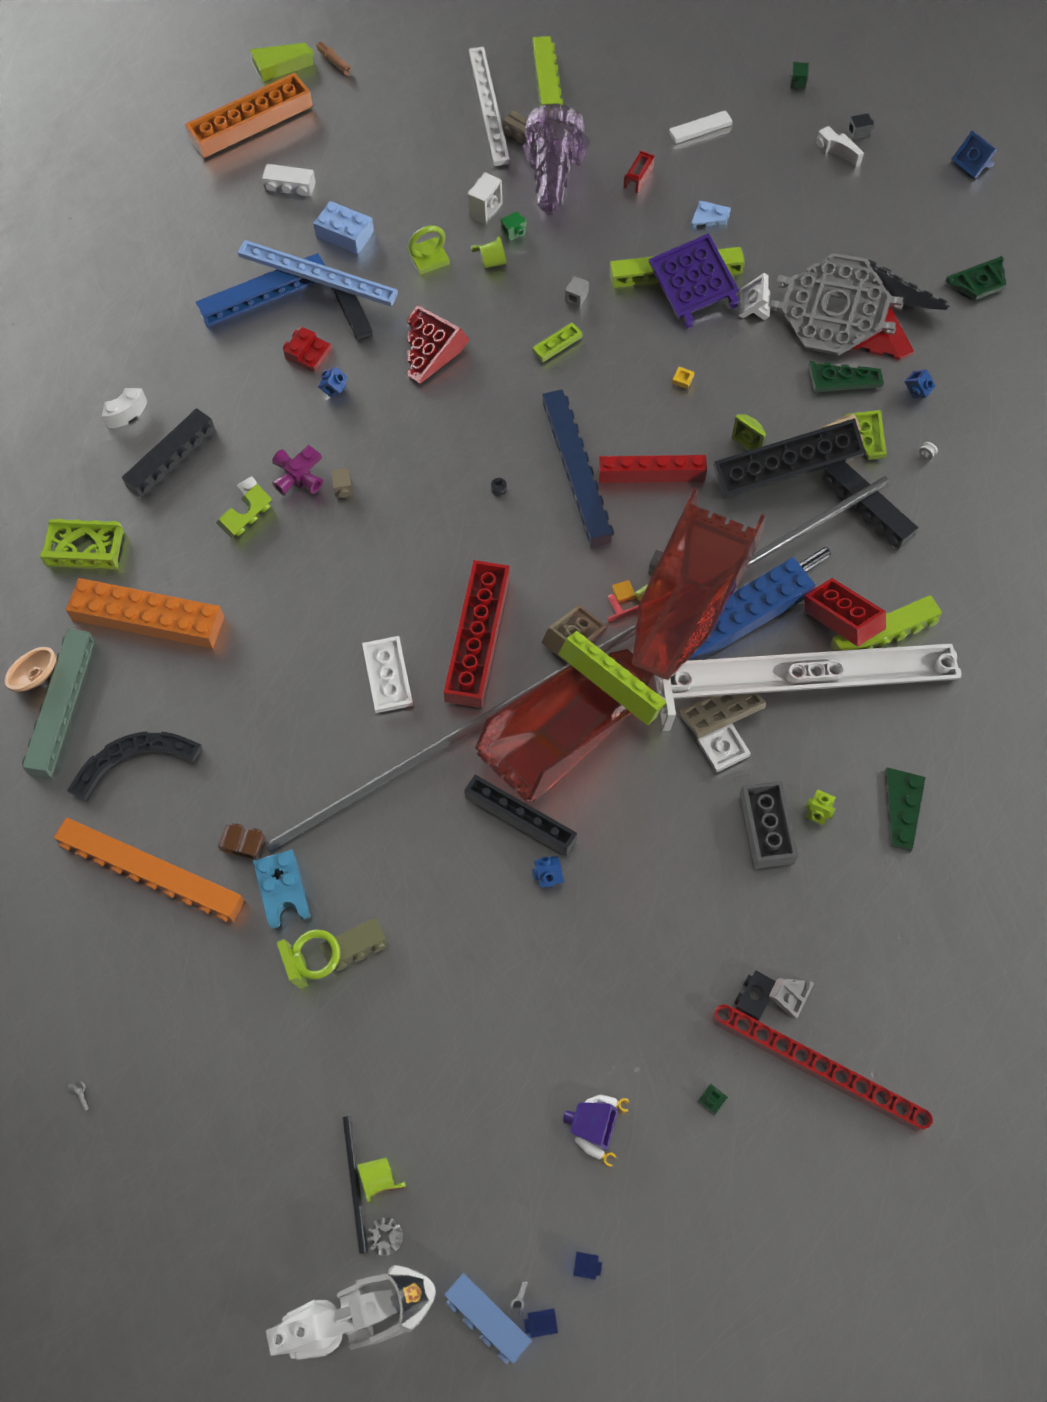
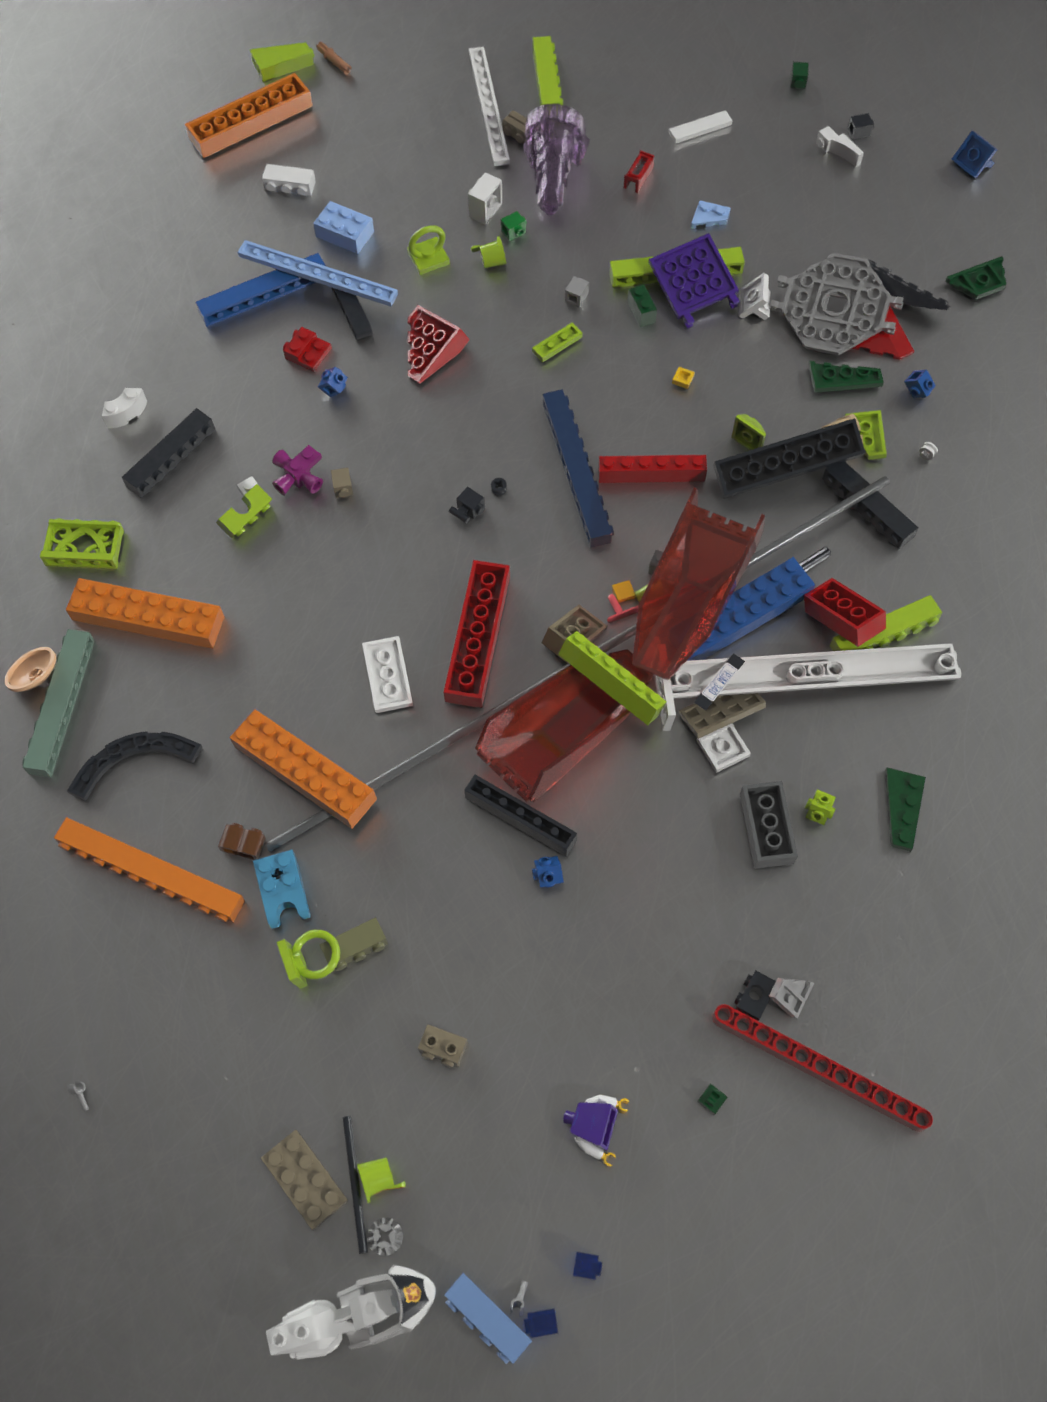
(303, 768): none -> orange brick
(304, 1179): none -> dark tan plate
(442, 1046): none -> dark tan brick
(468, 503): none -> black brick
(642, 305): none -> dark green brick
(719, 681): none -> sticker

